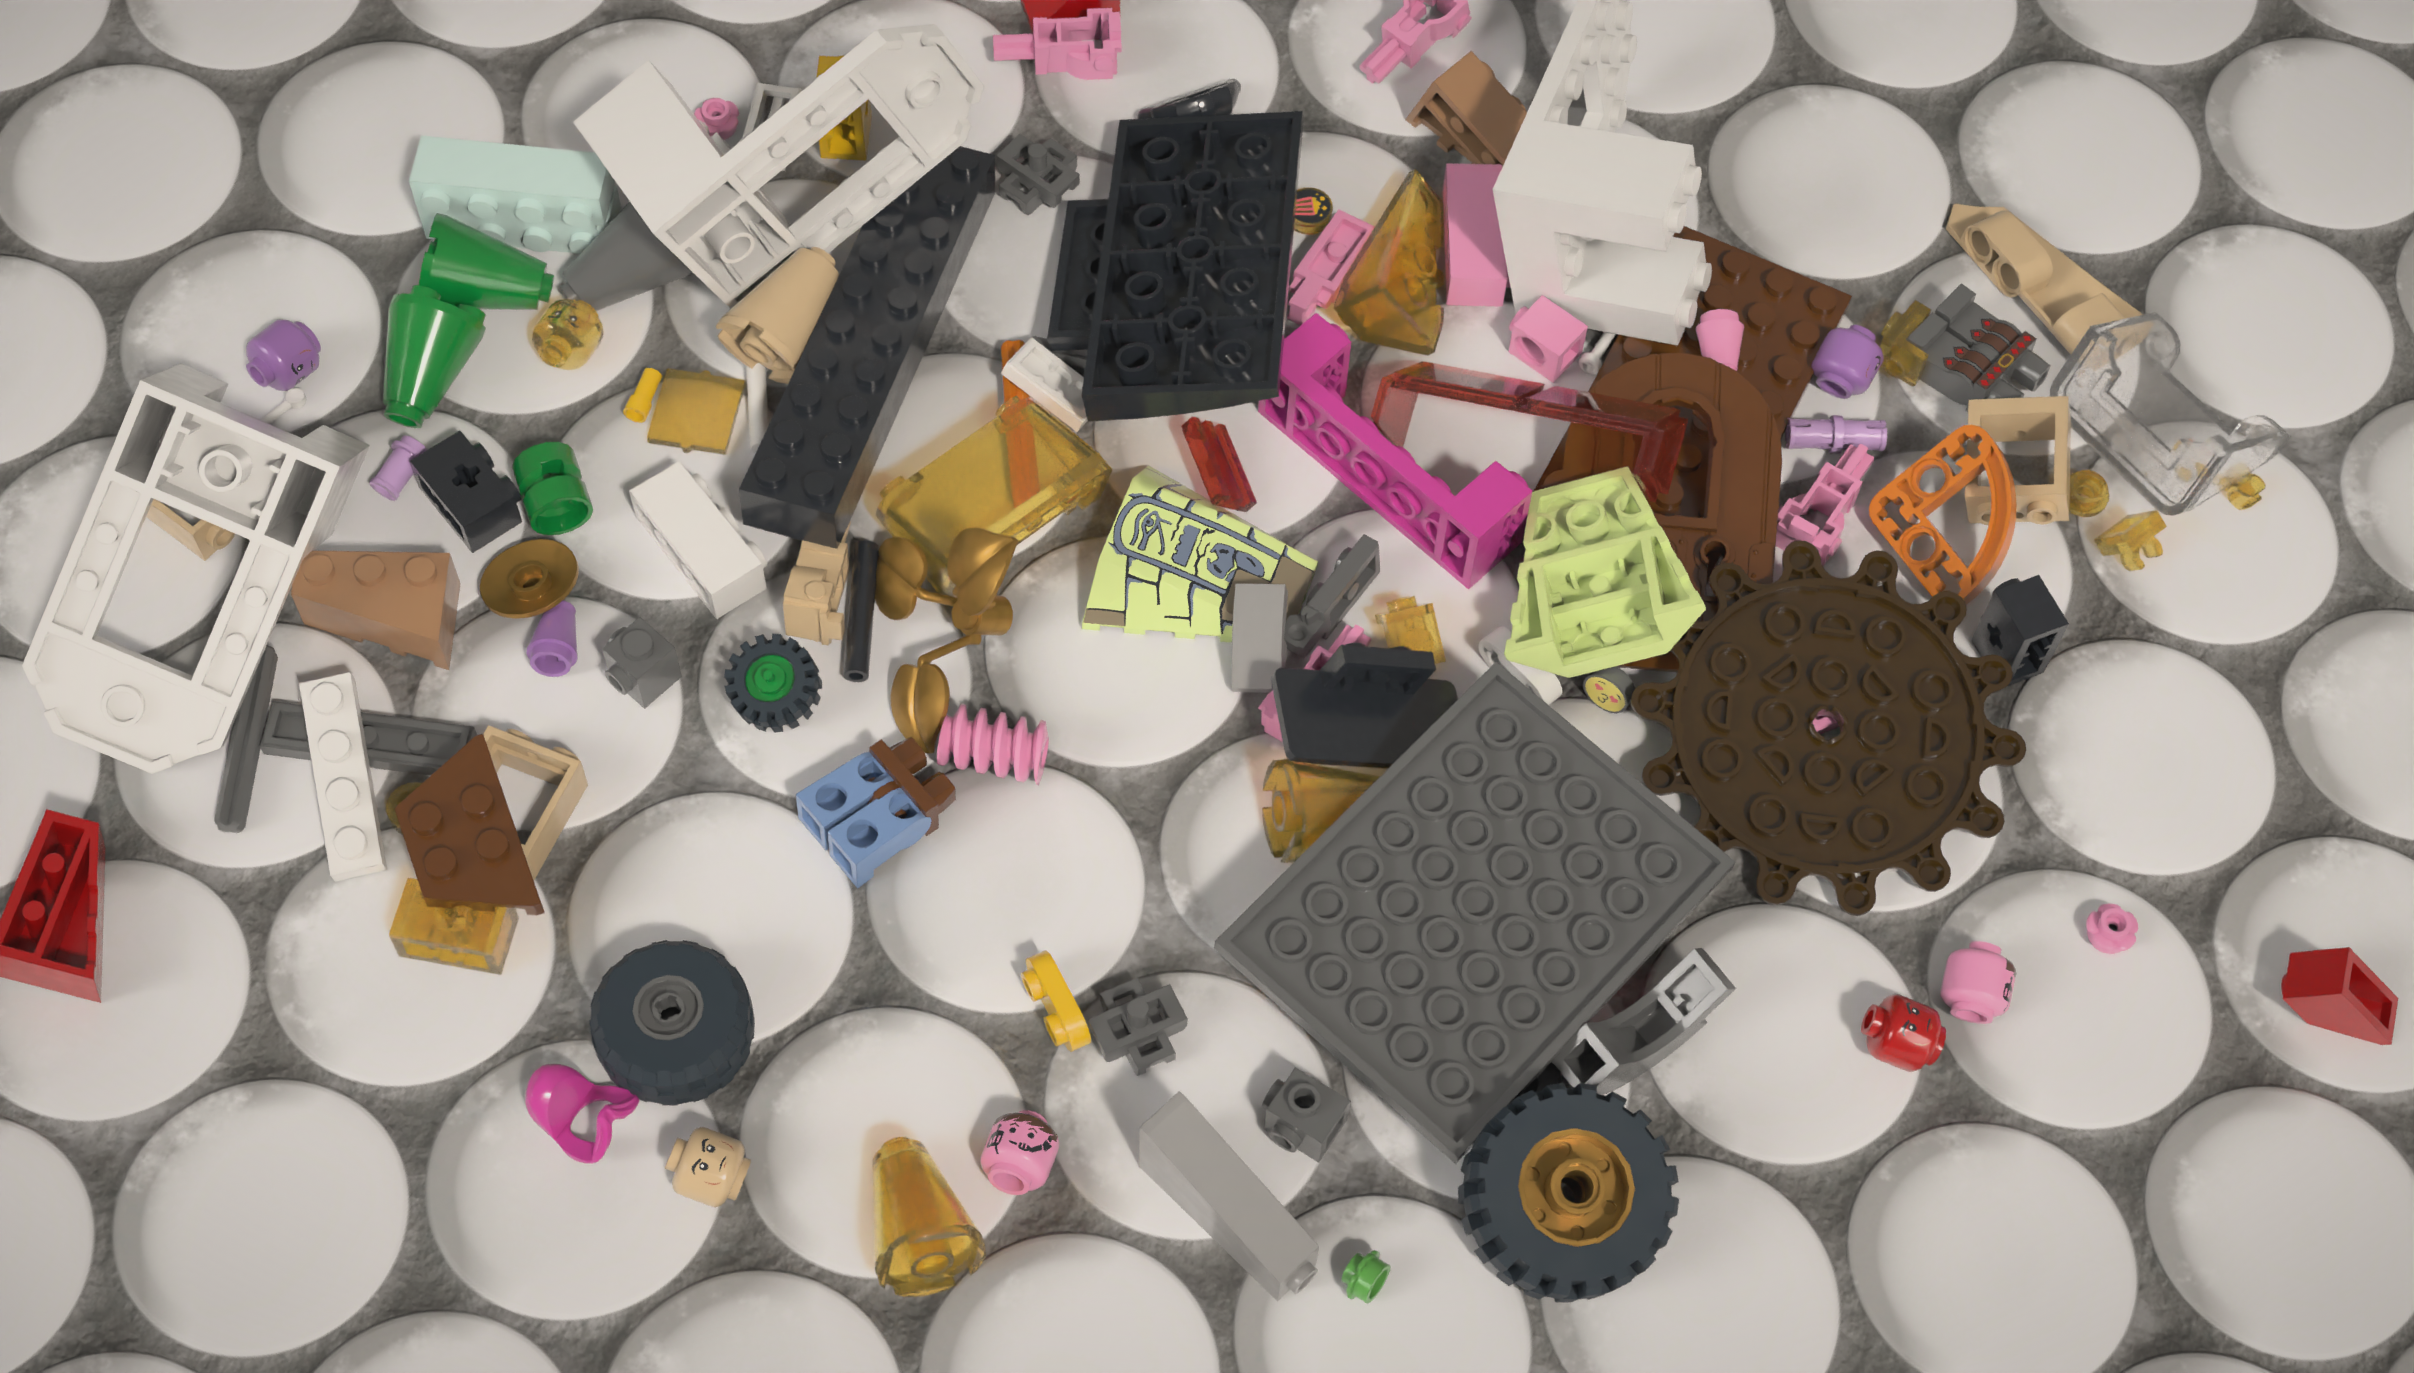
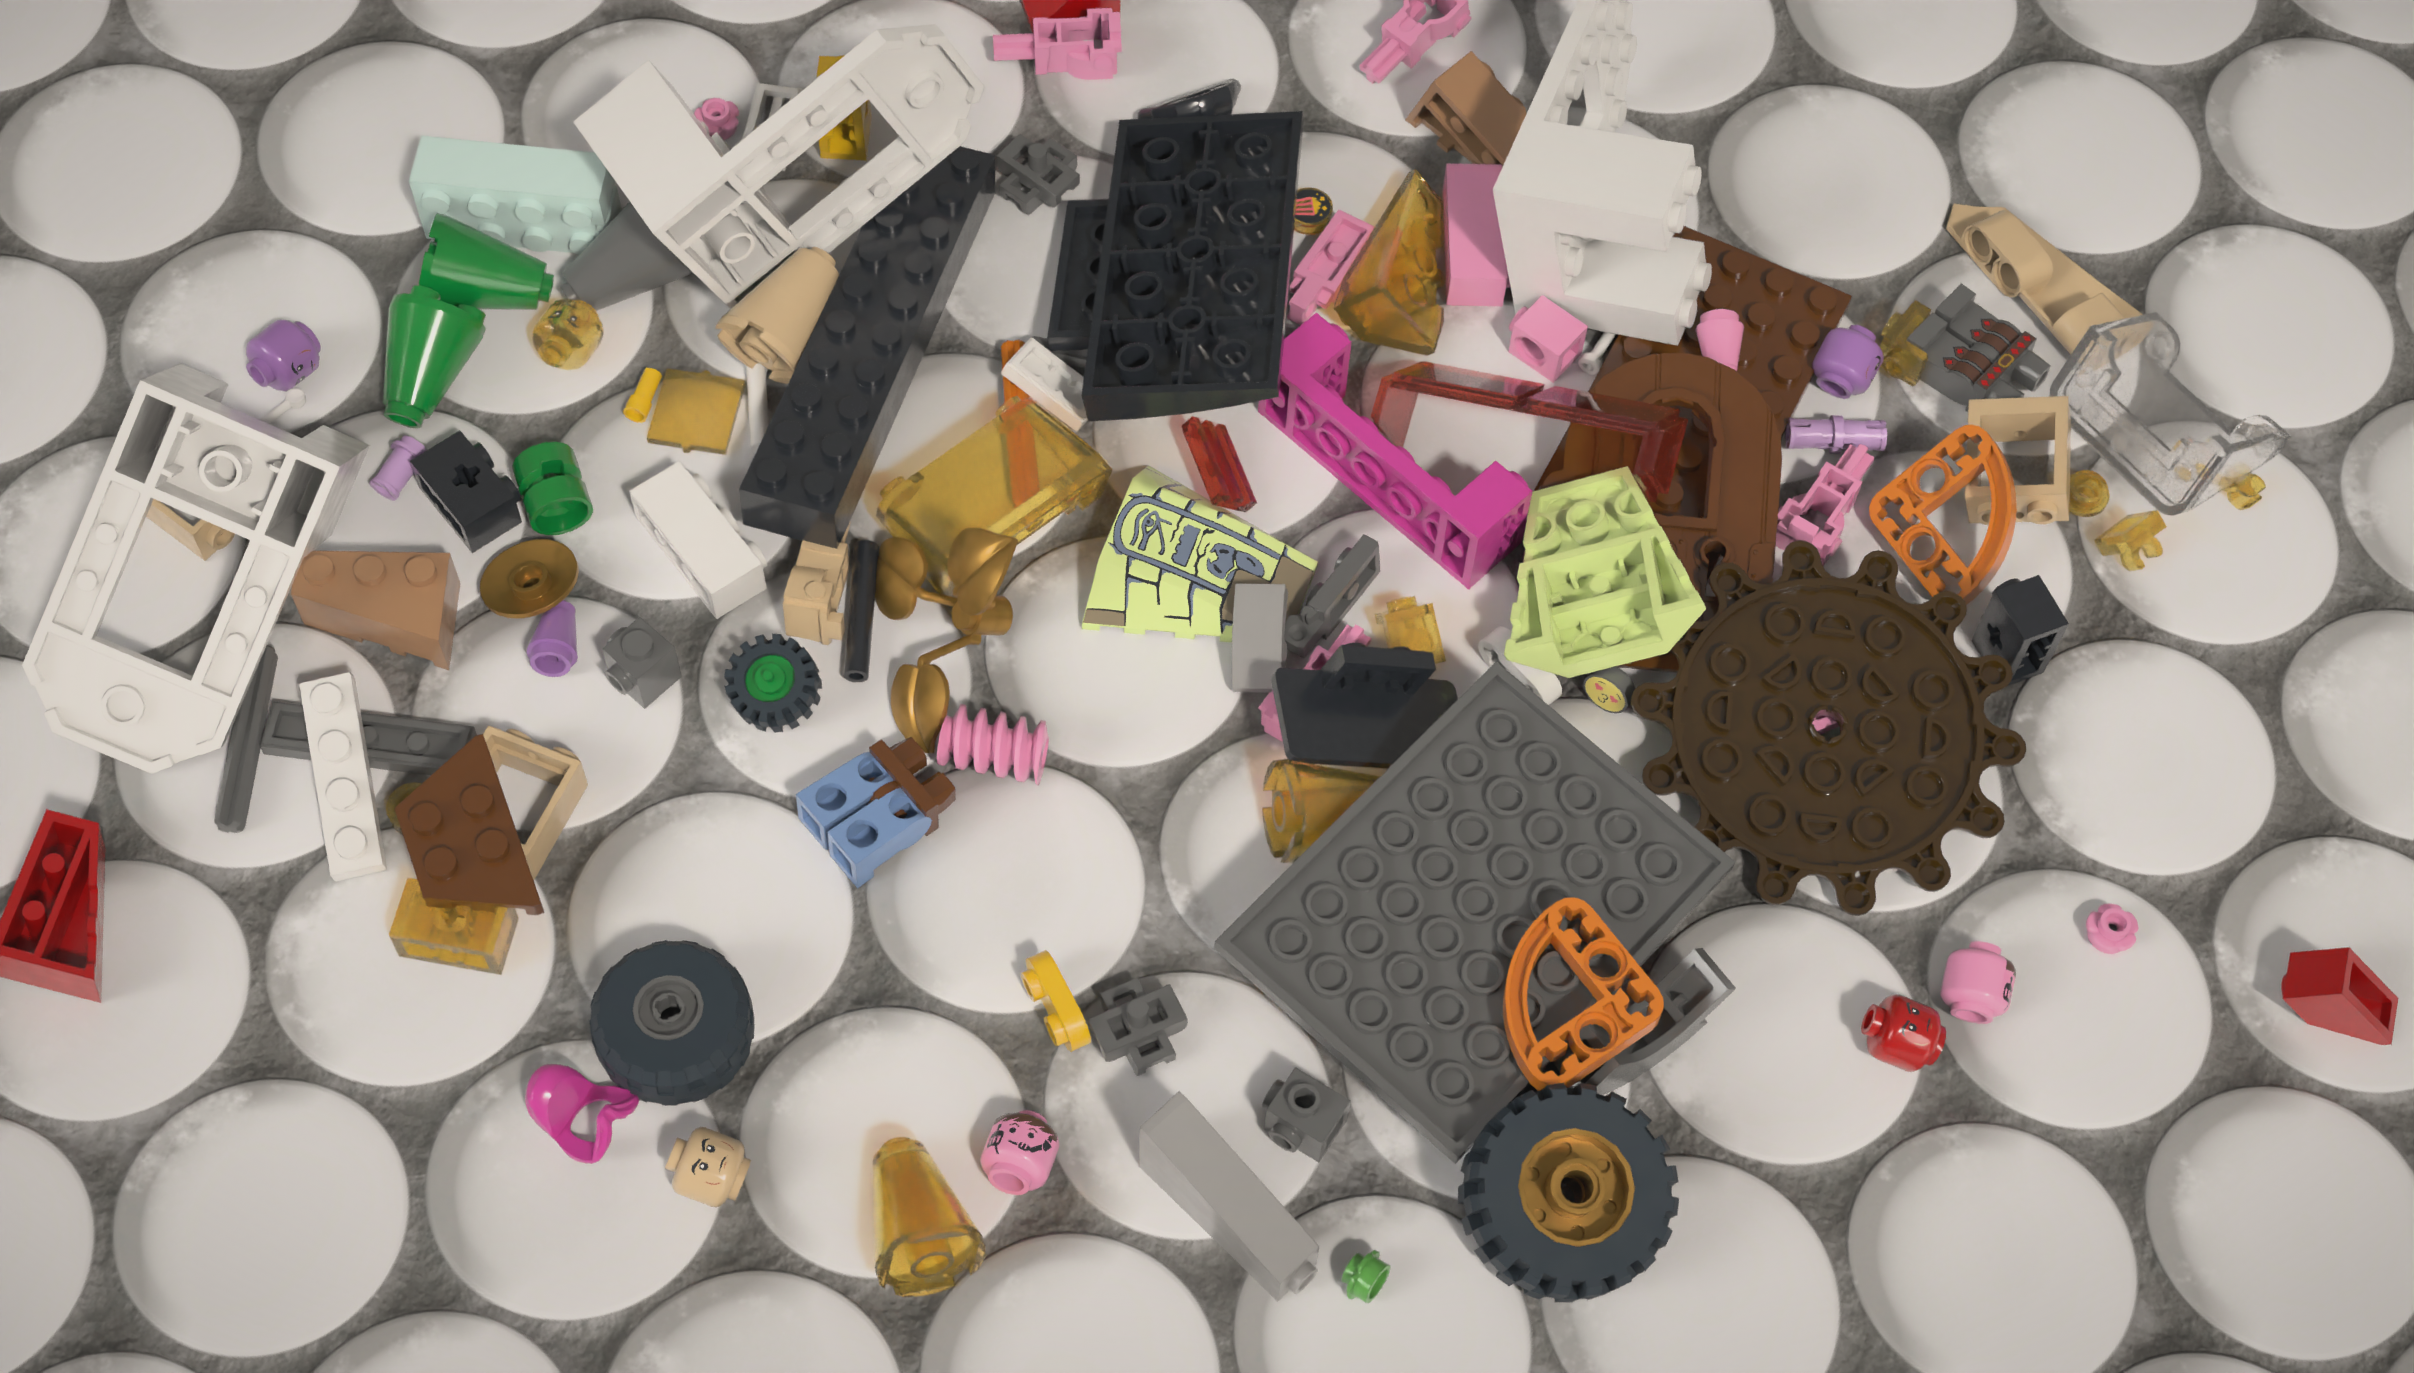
(1608, 1012): none -> orange beam

